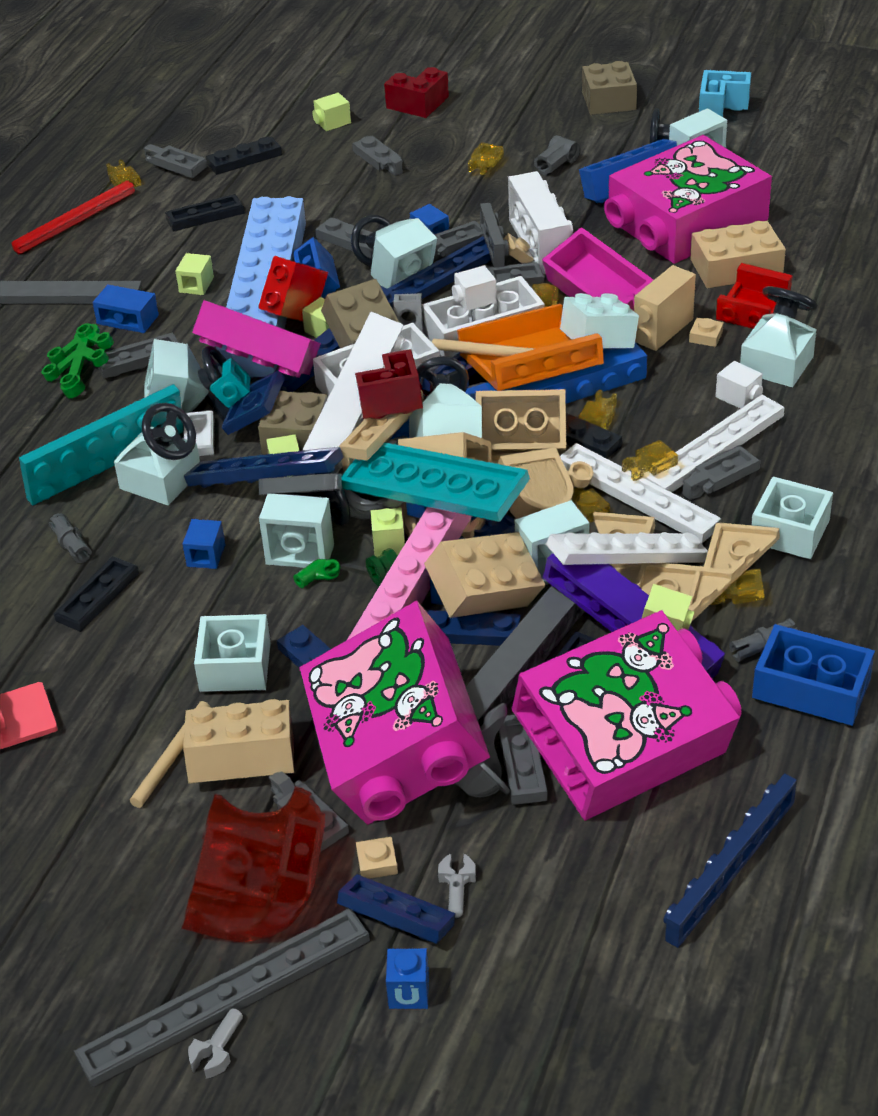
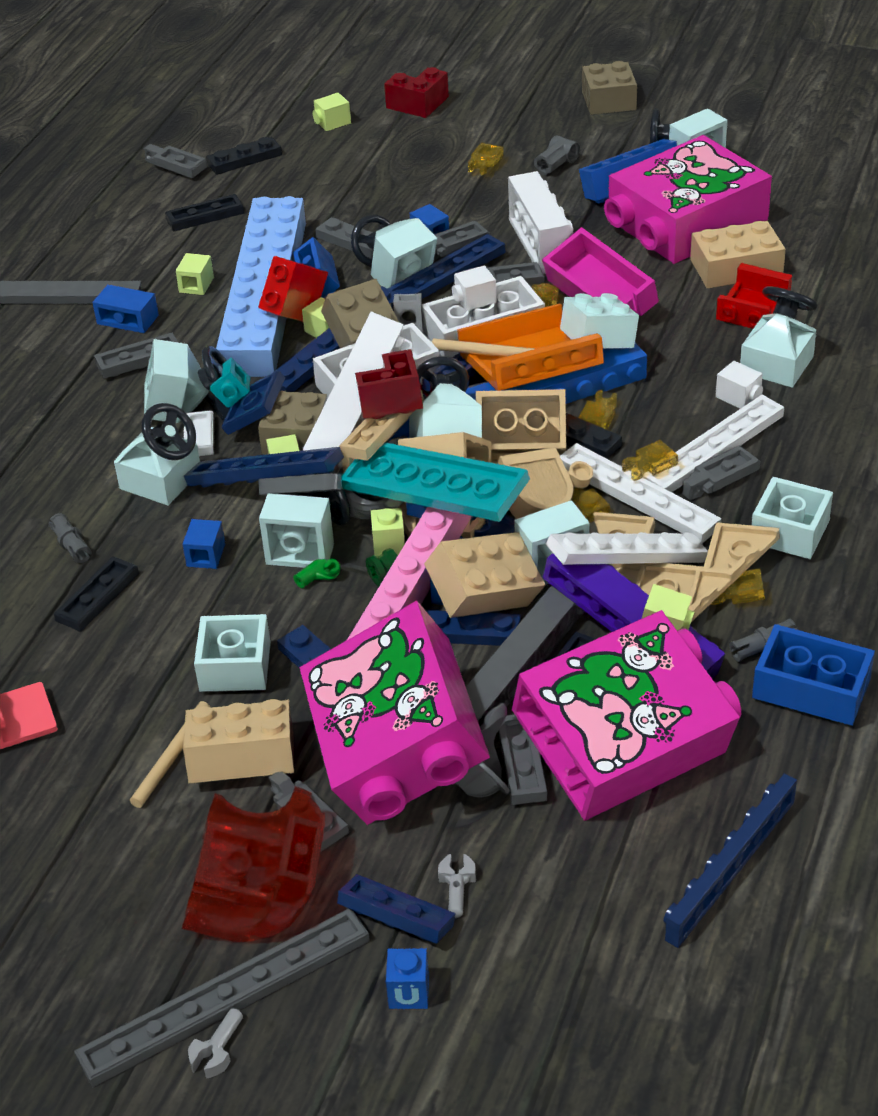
(72, 217): red axle -> none
(85, 337): green plant -> none
(90, 448): teal plate -> none
(121, 173): clear yellow plate -> none
(252, 336): dark pink piece -> none
(376, 858): tan plate -> none
(378, 155): dark grey hinge -> none
(493, 235): dark grey plate -> none
(519, 249): tan plate -> none
(664, 307): tan brick -> none
(706, 332): tan plate -> none
(724, 90): medium azure brick -> none

